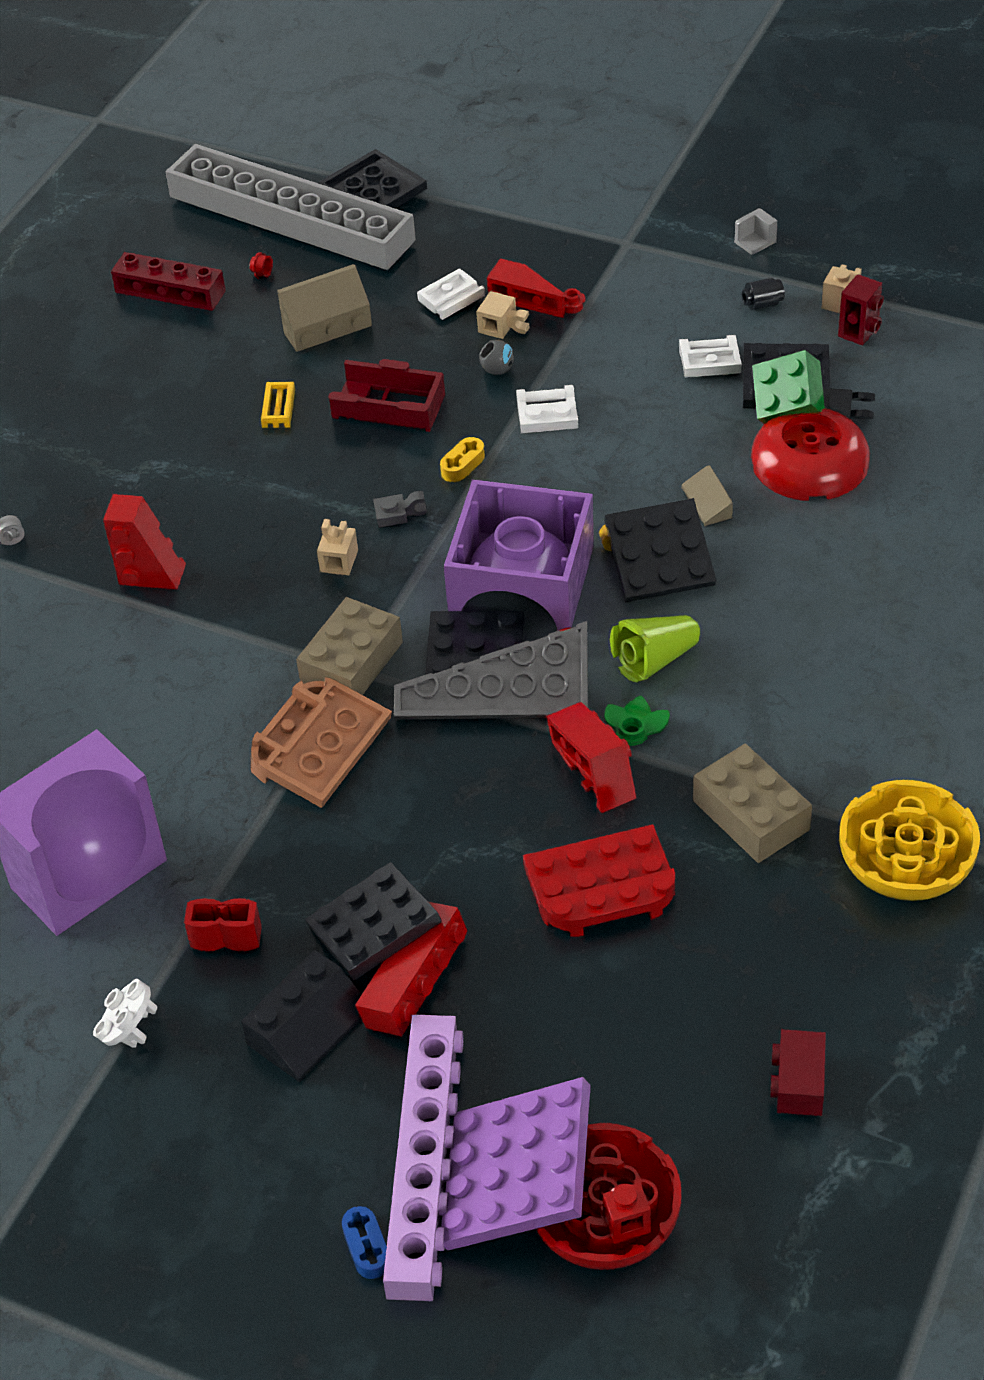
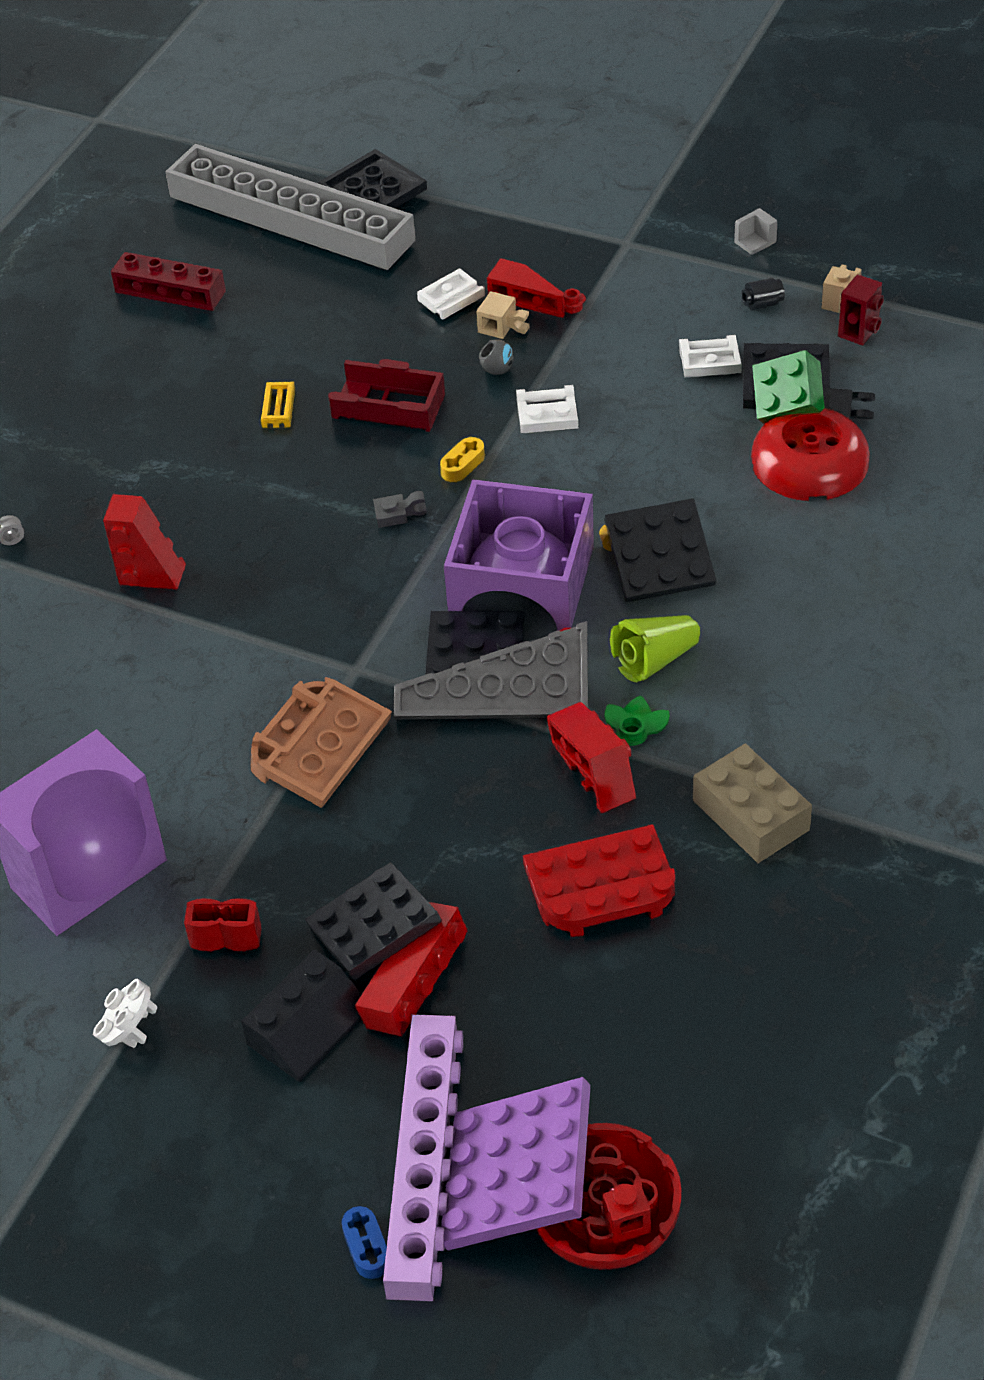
(261, 265): red plate -> none
(324, 308): dark tan slope -> none
(337, 548): tan brick -> none
(351, 646): dark tan brick -> none
(709, 496): dark tan slope -> none
(801, 1072): dark red brick -> none
(911, 812): yellow brick -> none

